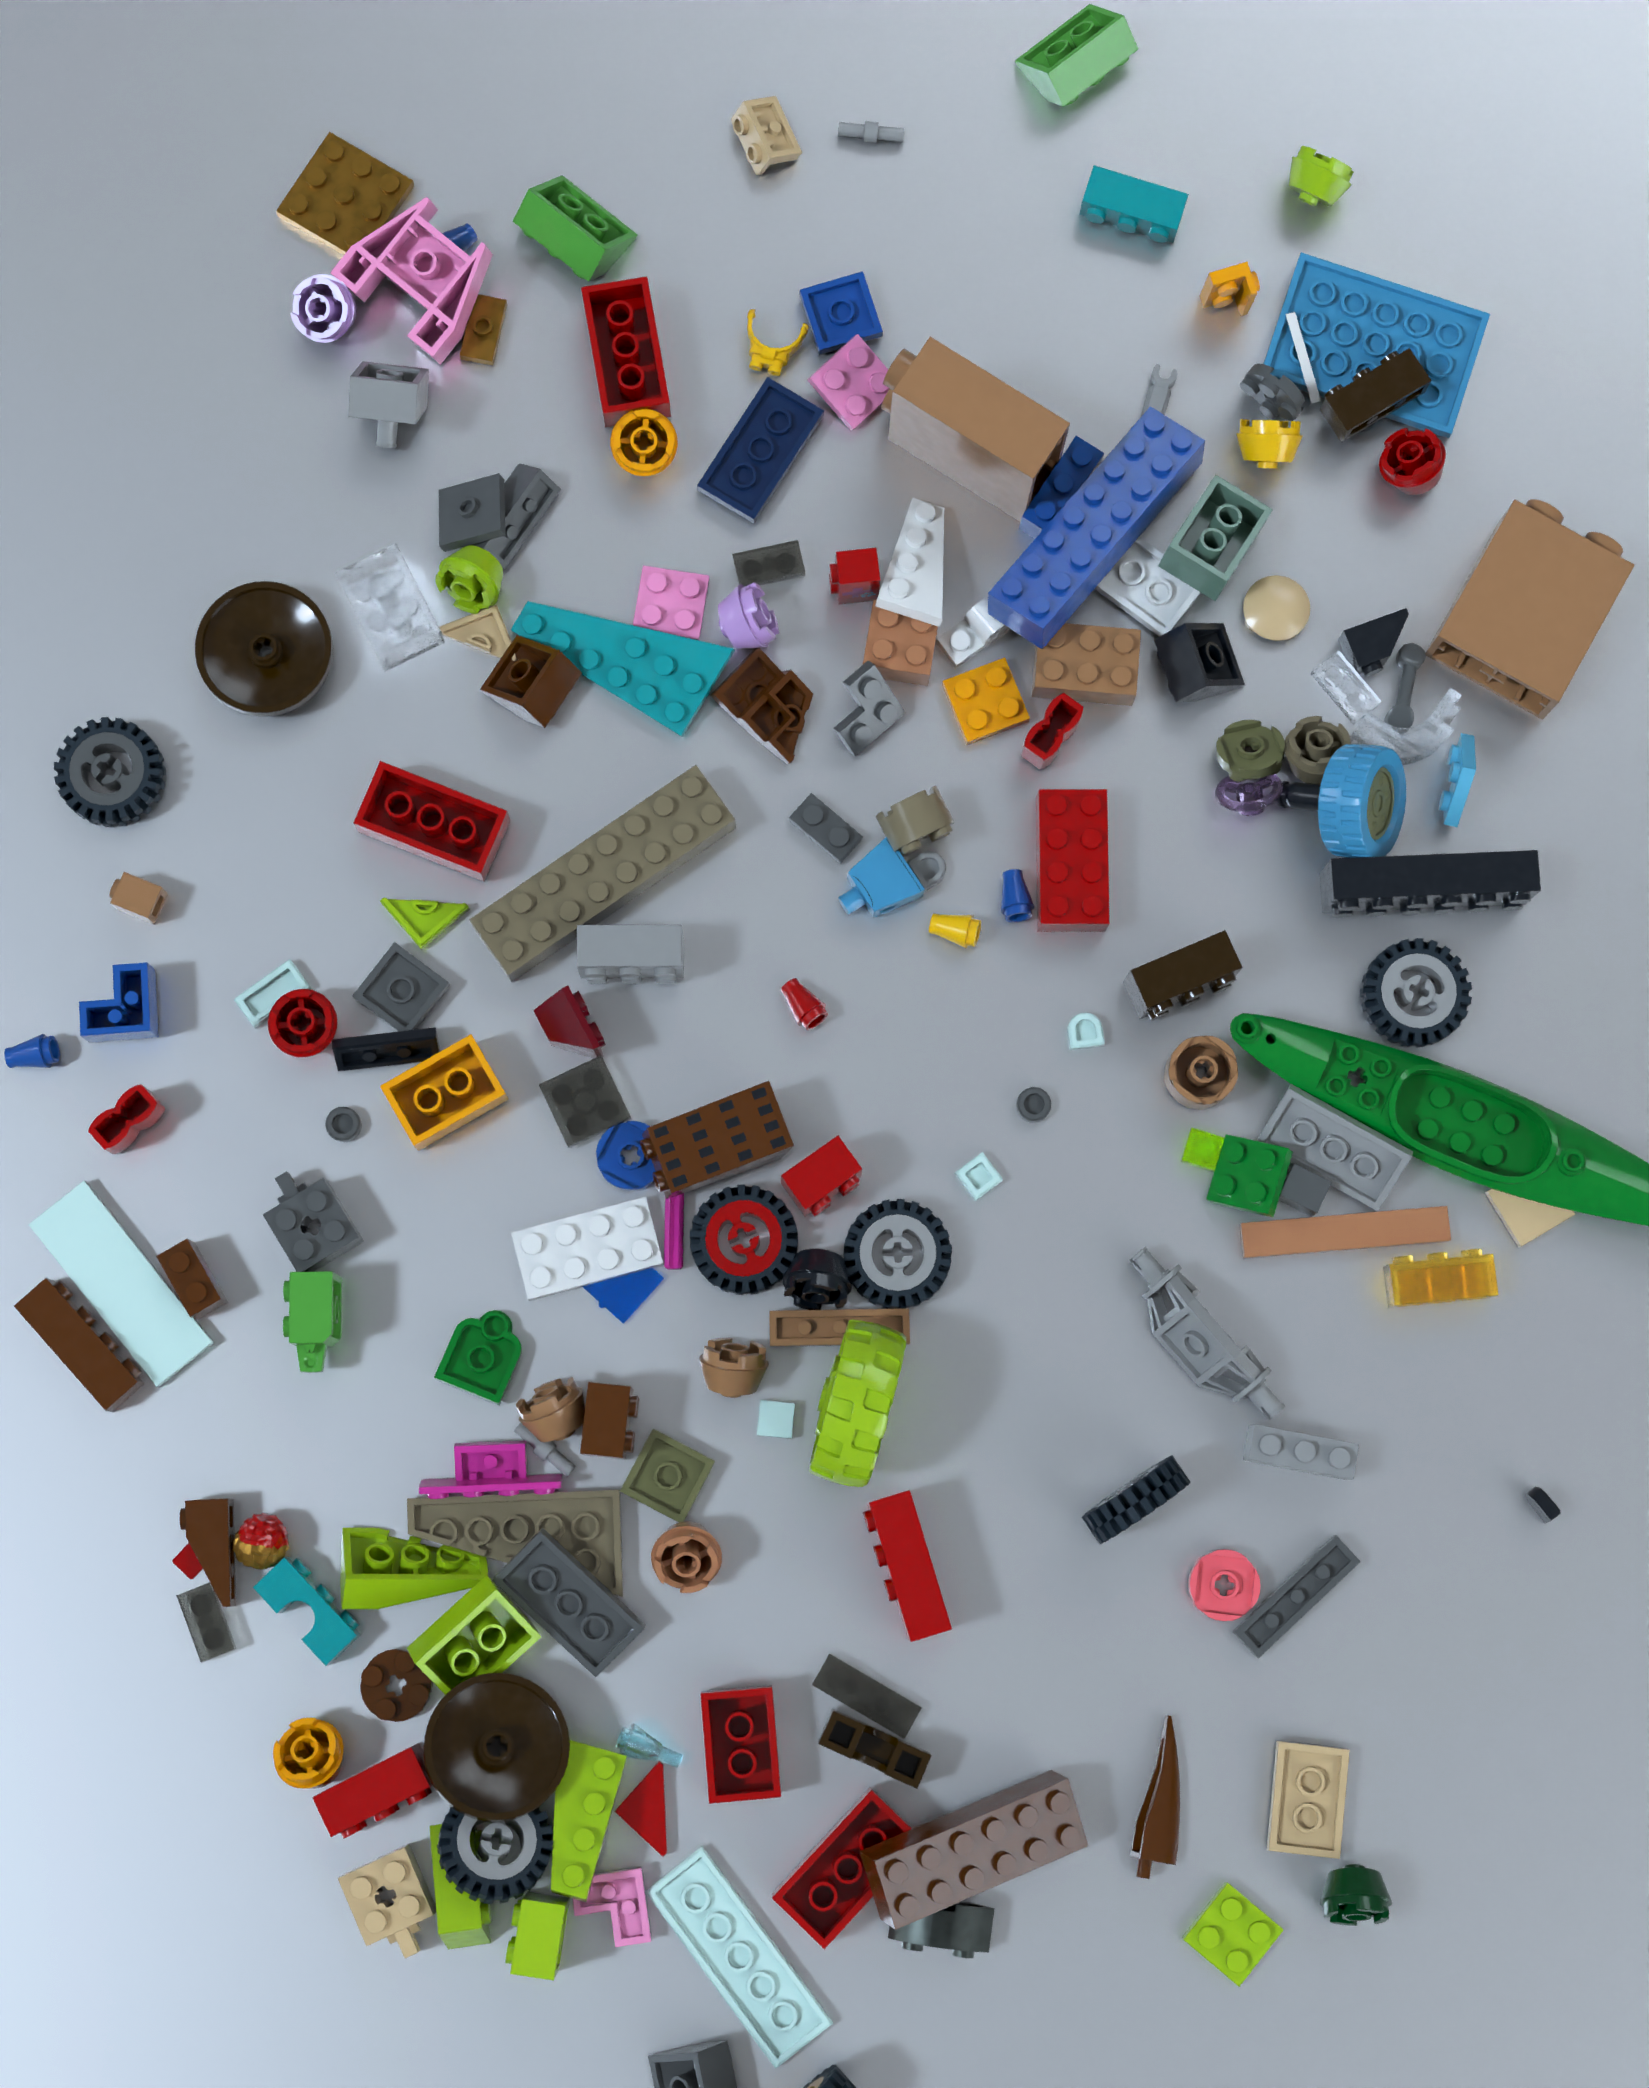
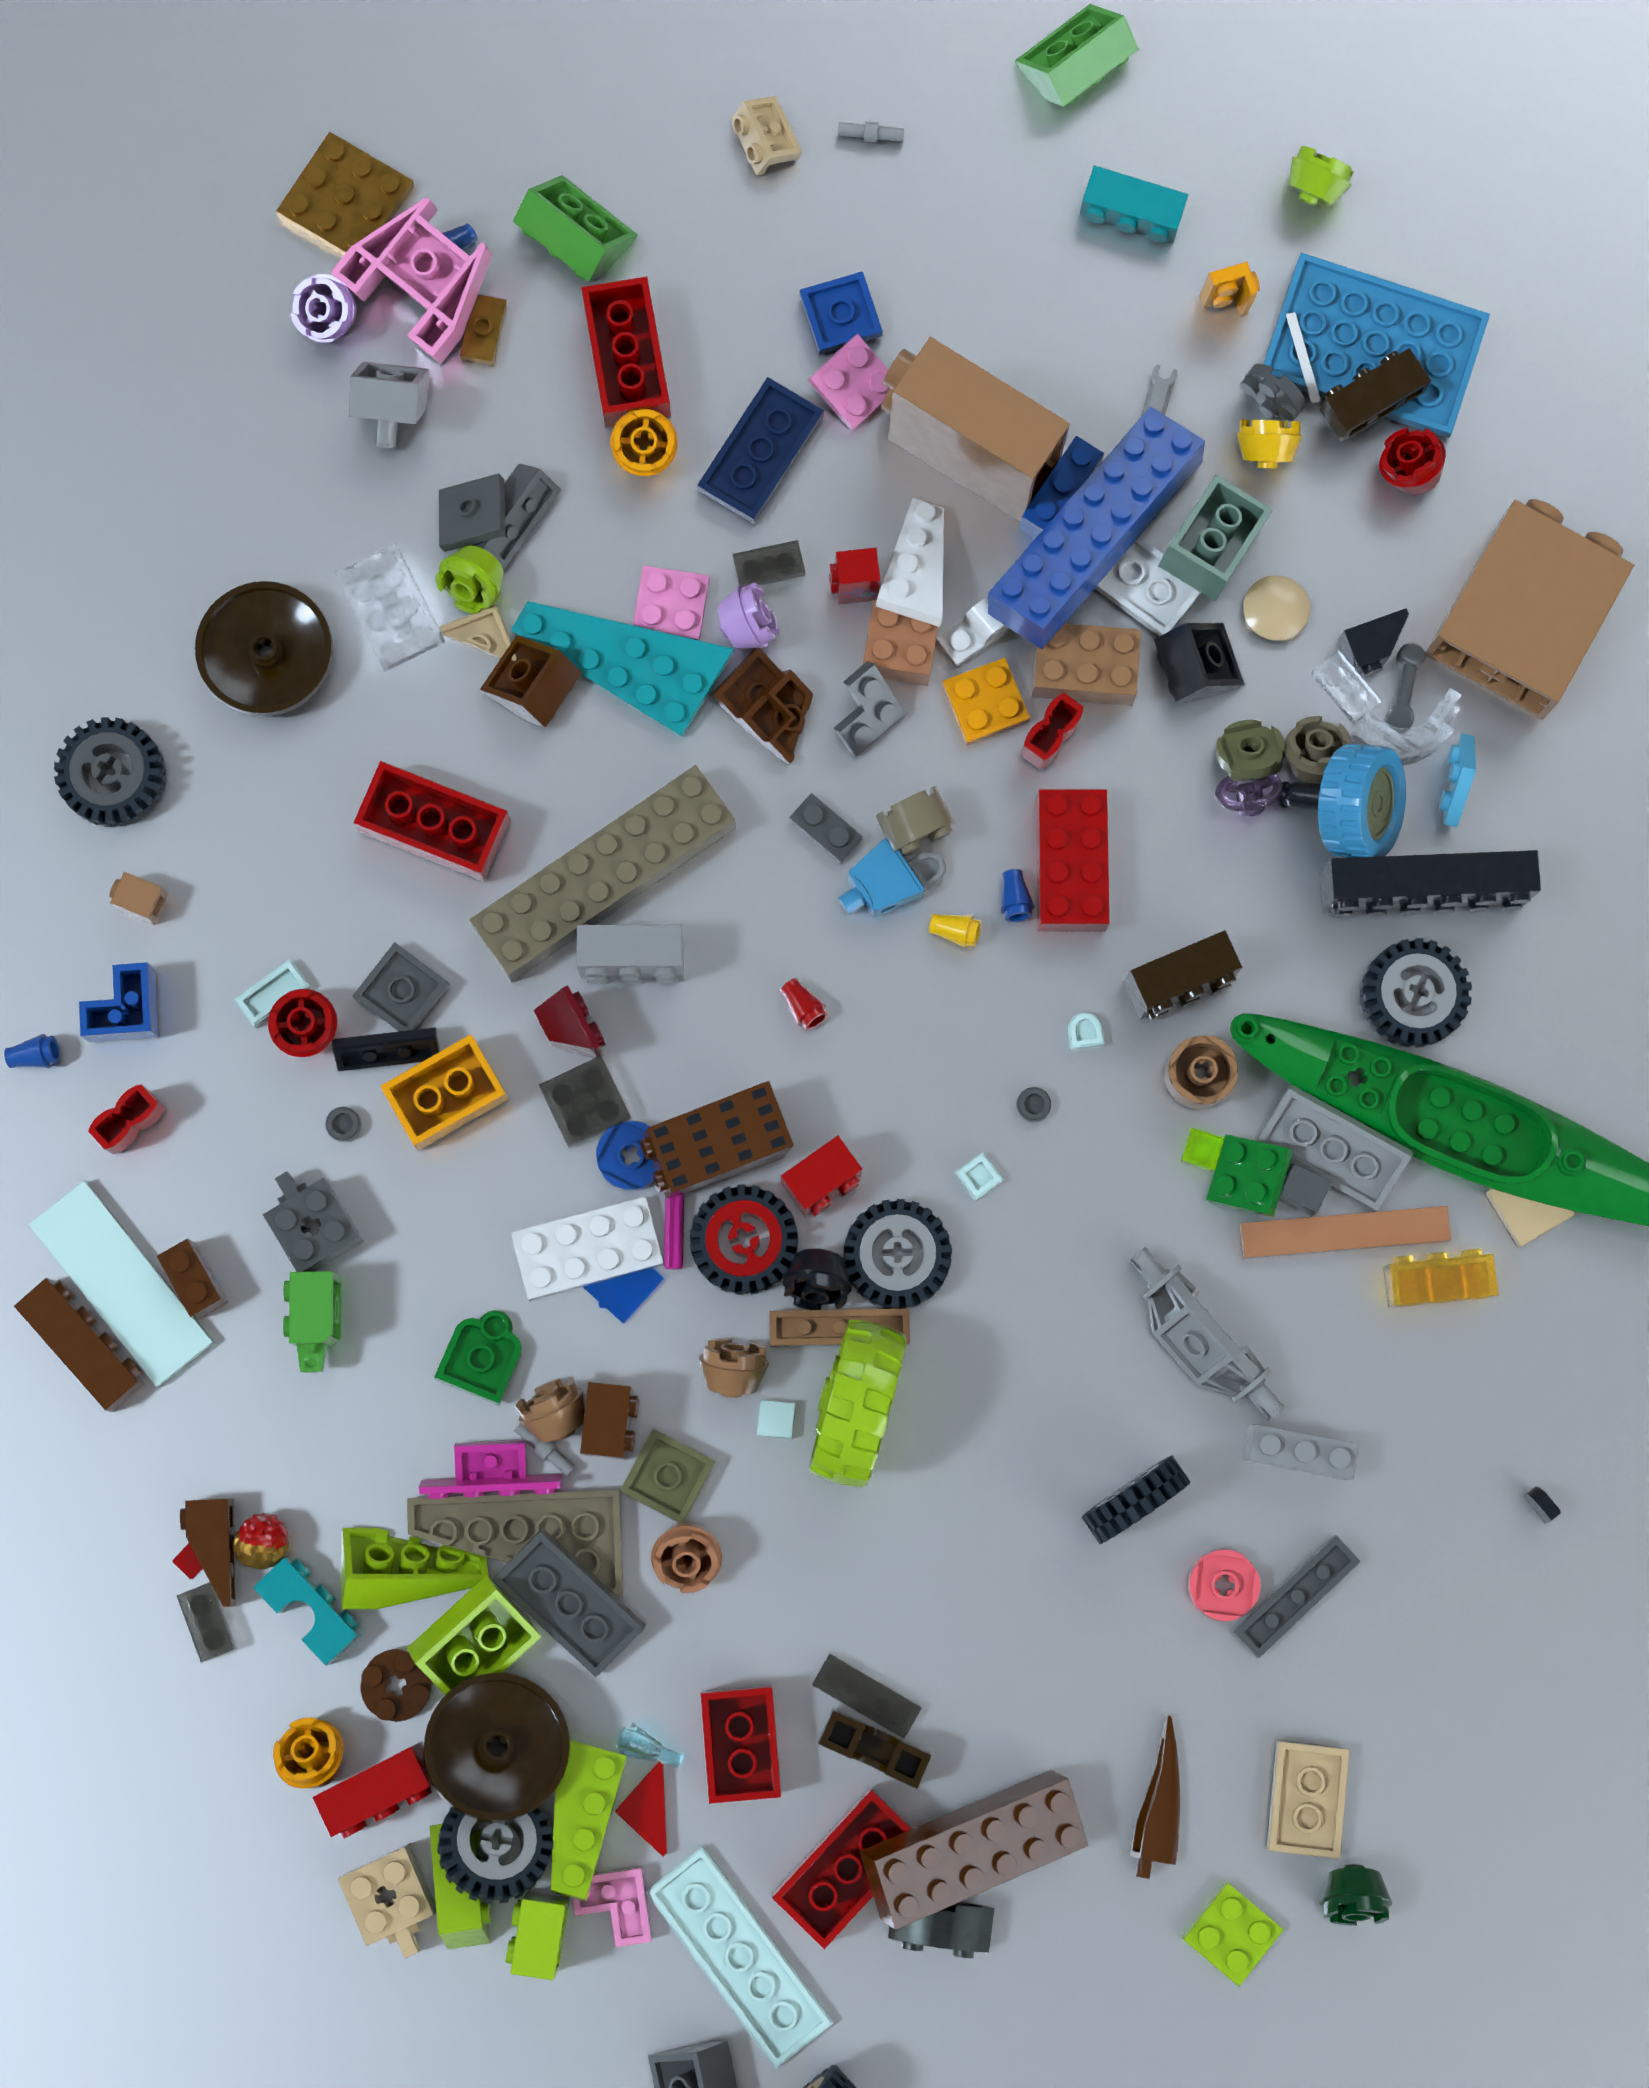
(423, 918): lime tile -> none
(767, 357): yellow helmet -> none
(908, 1564): red brick -> none

